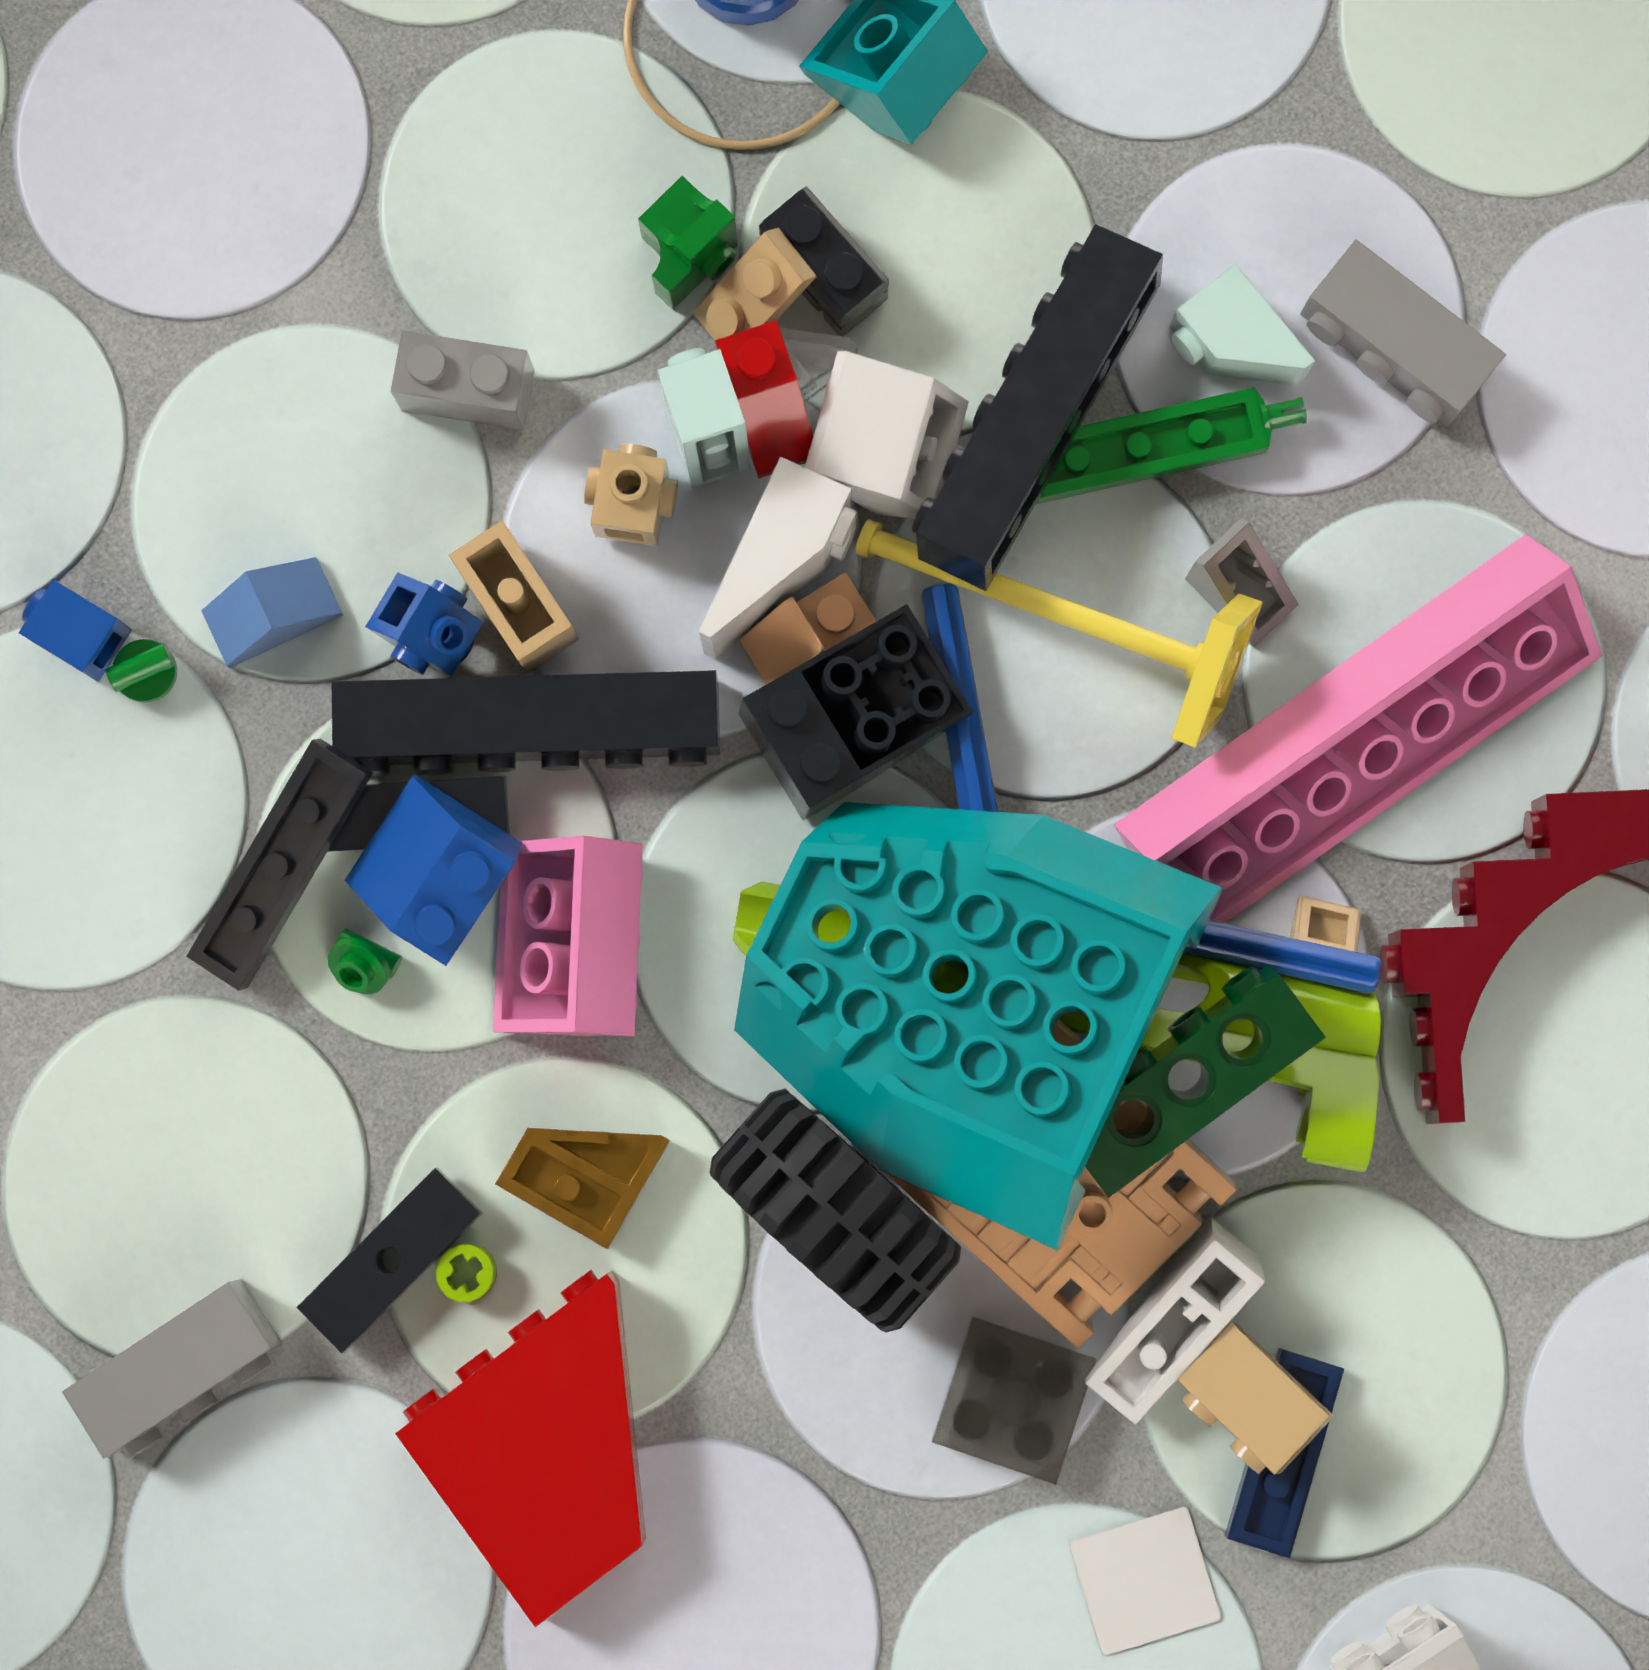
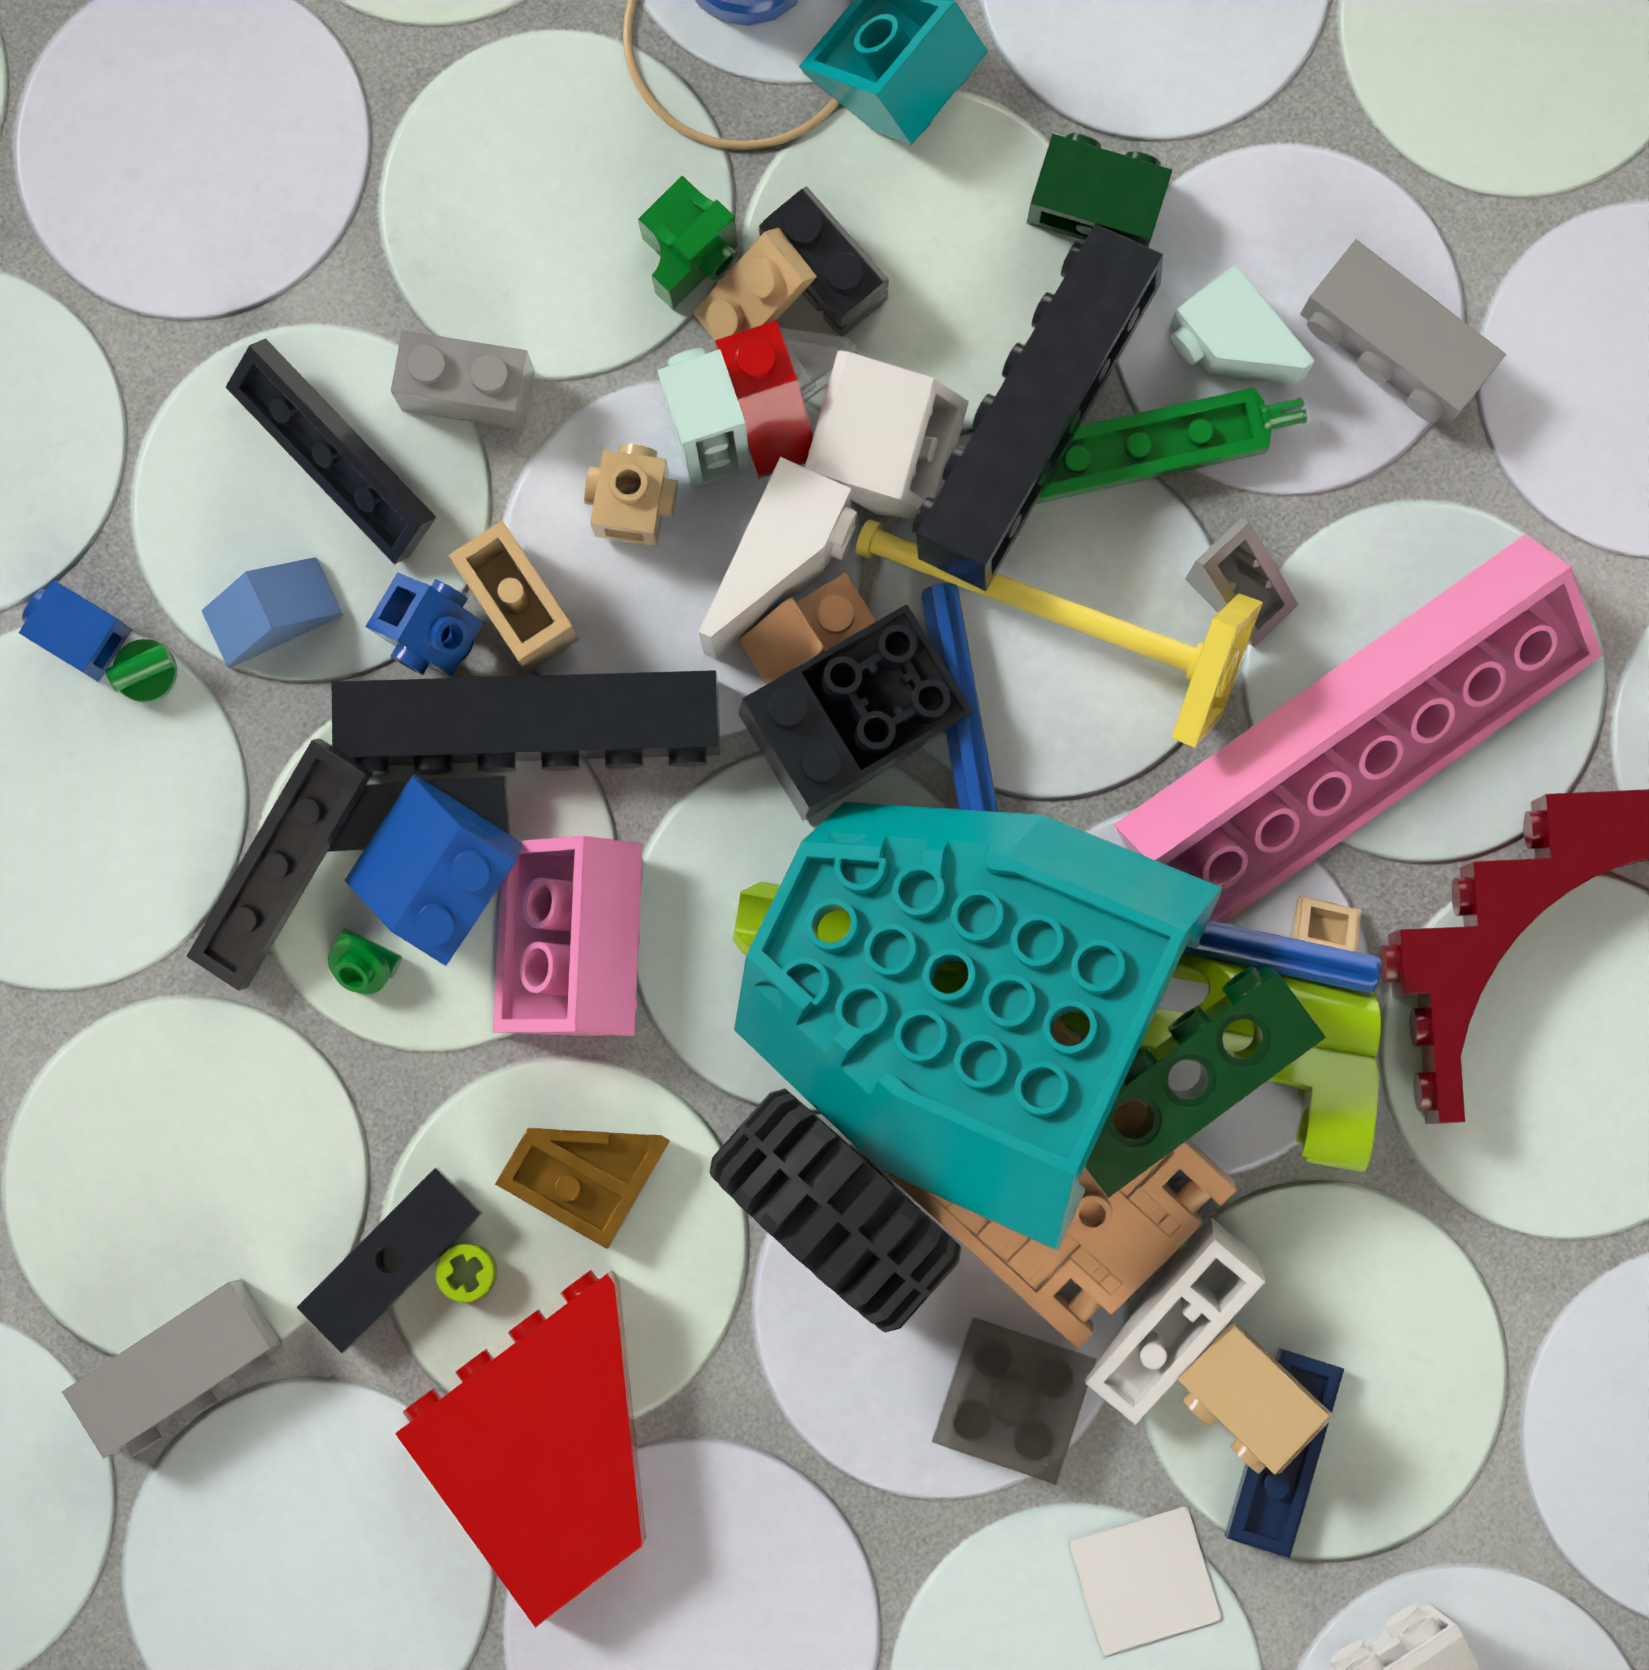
(330, 451): none -> black plate
(1097, 186): none -> dark green brick

